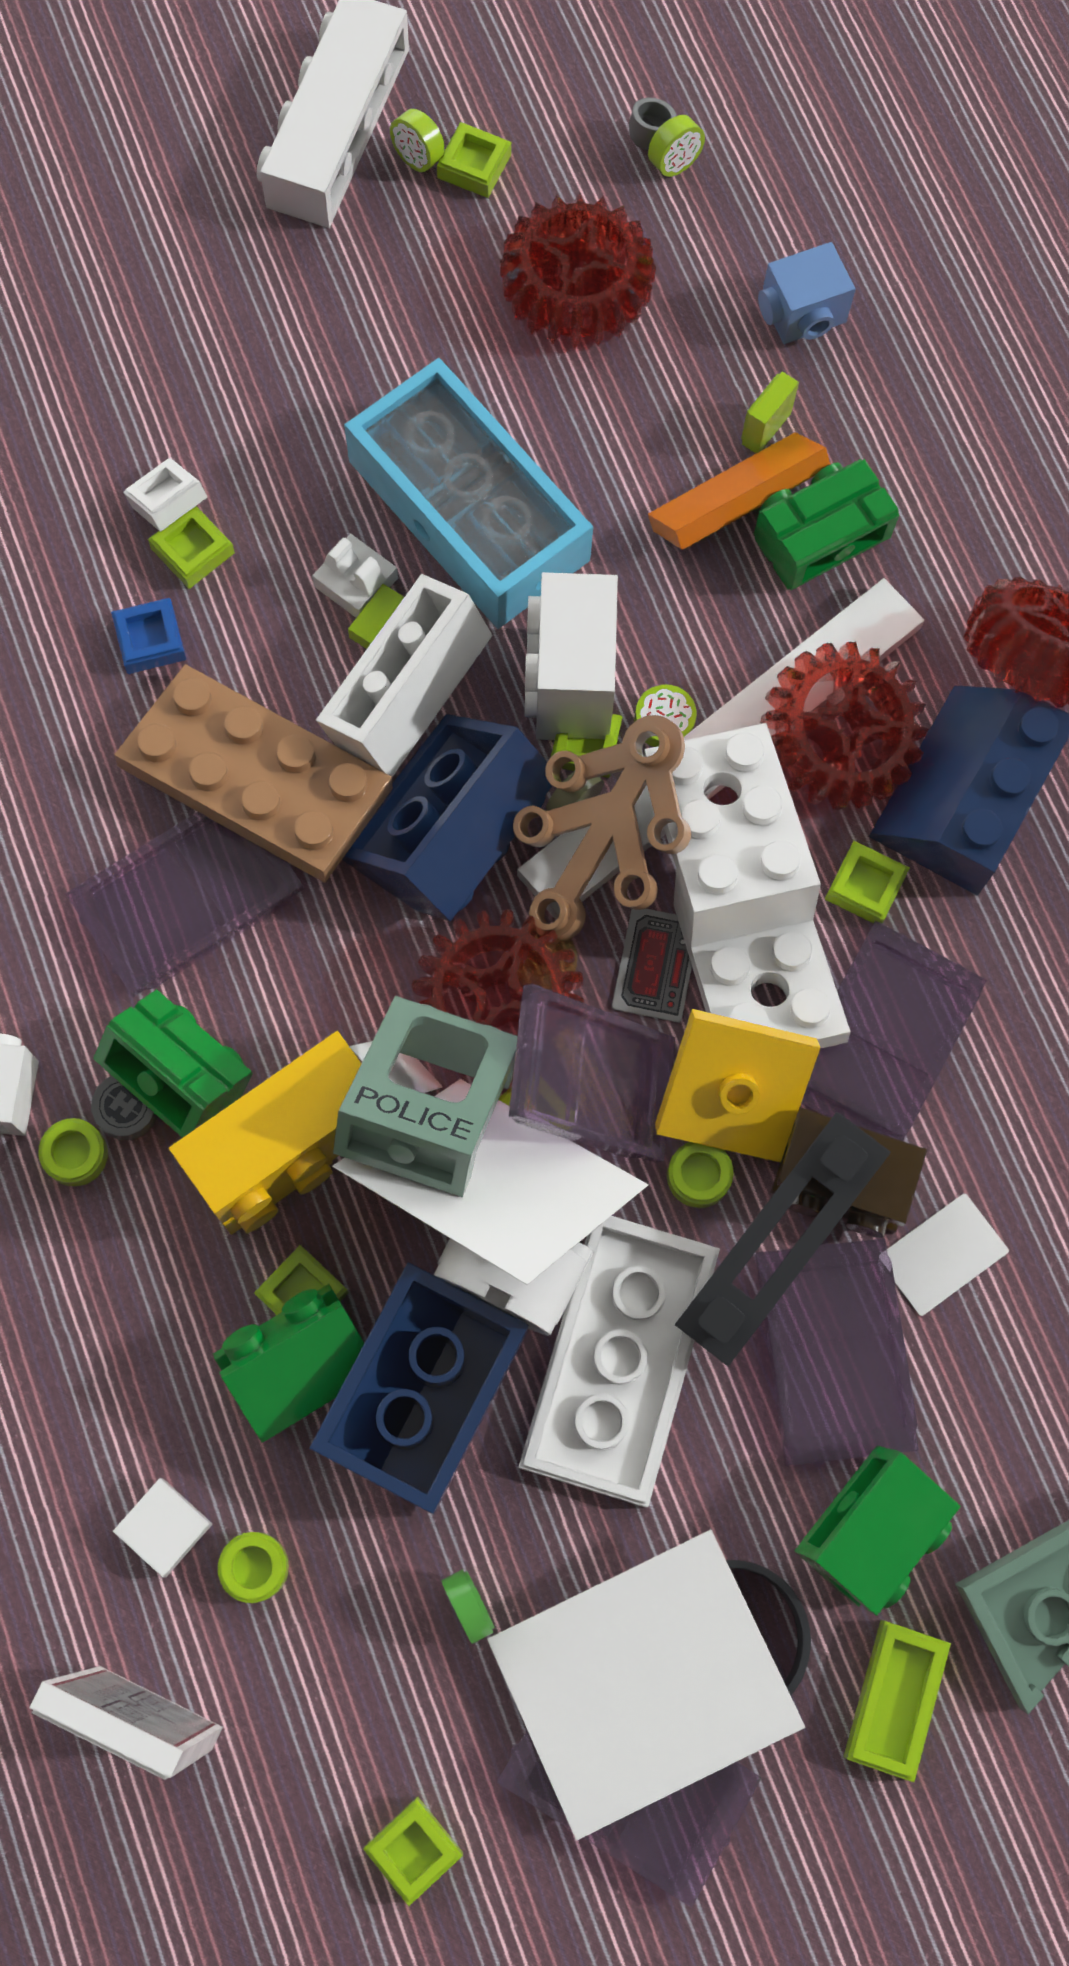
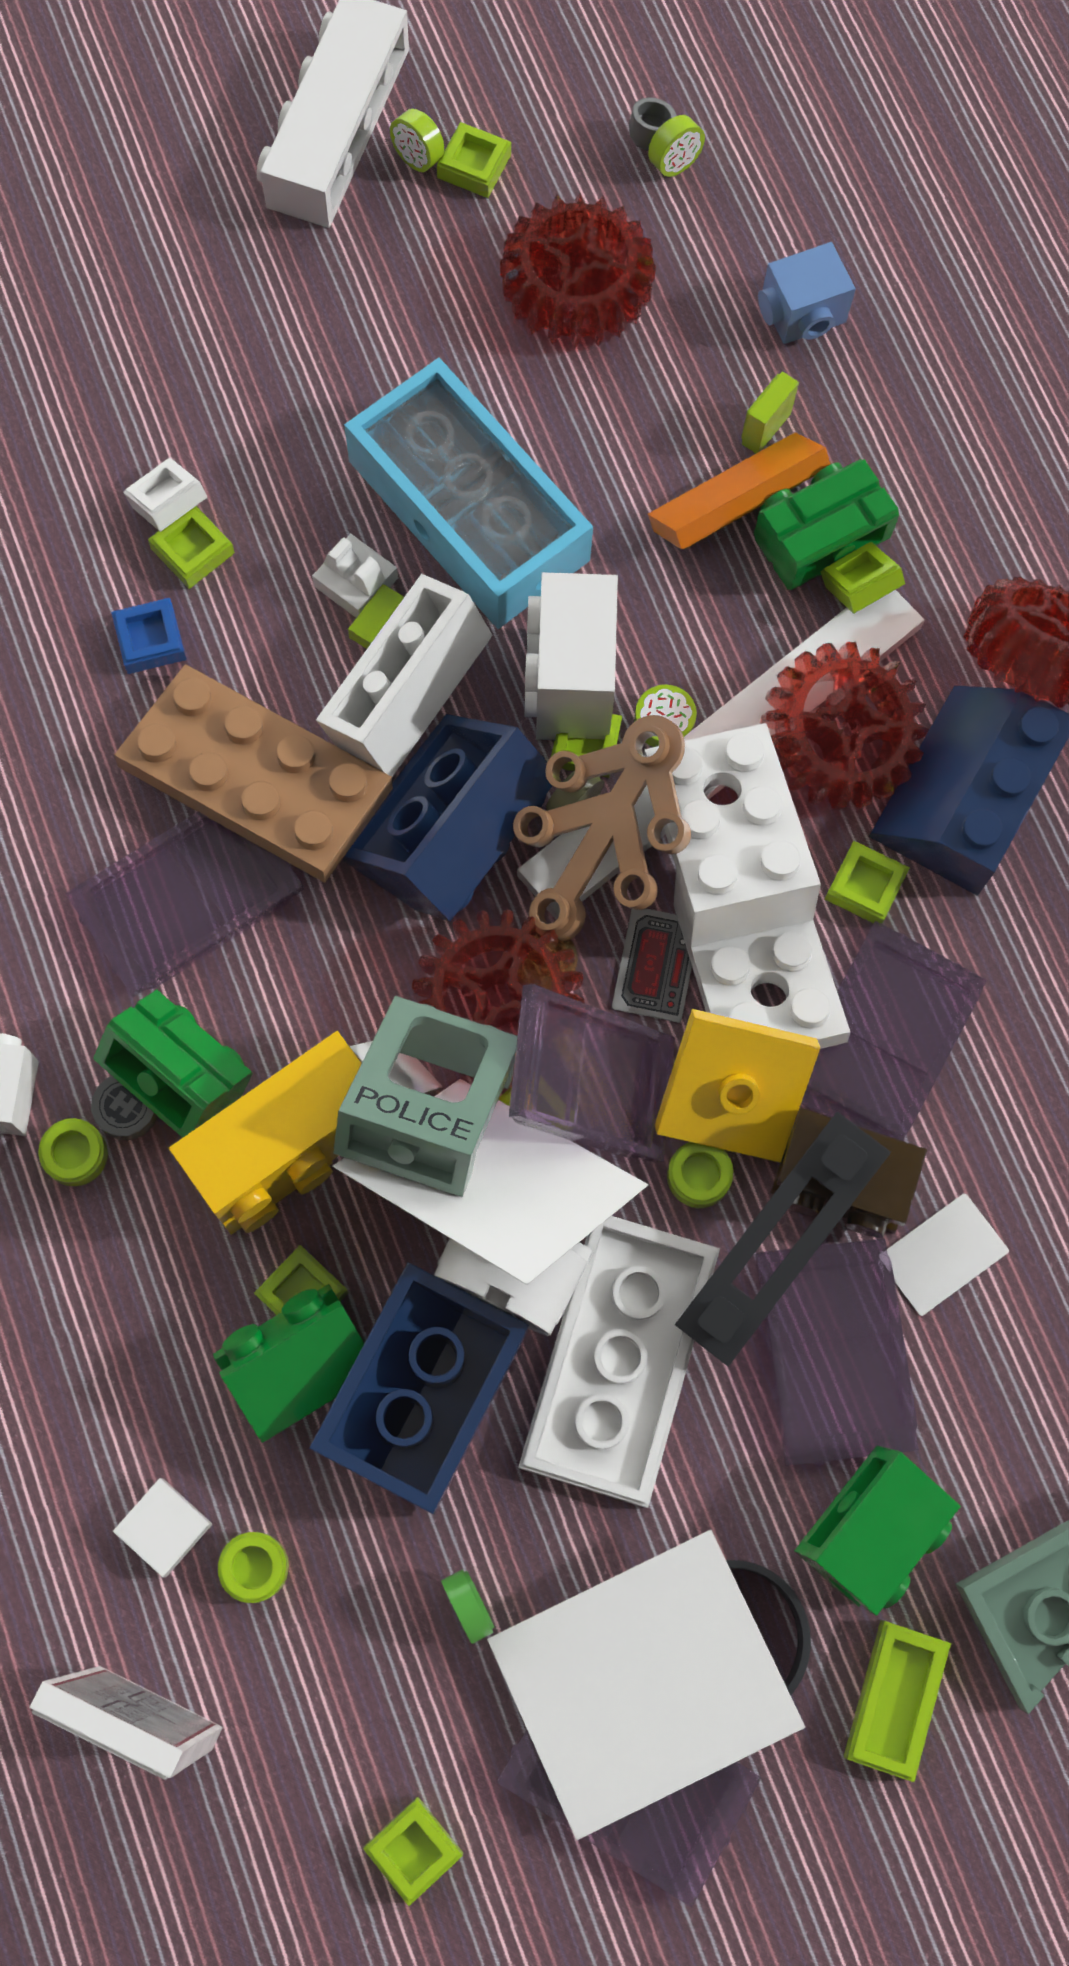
(862, 577): none -> lime tile

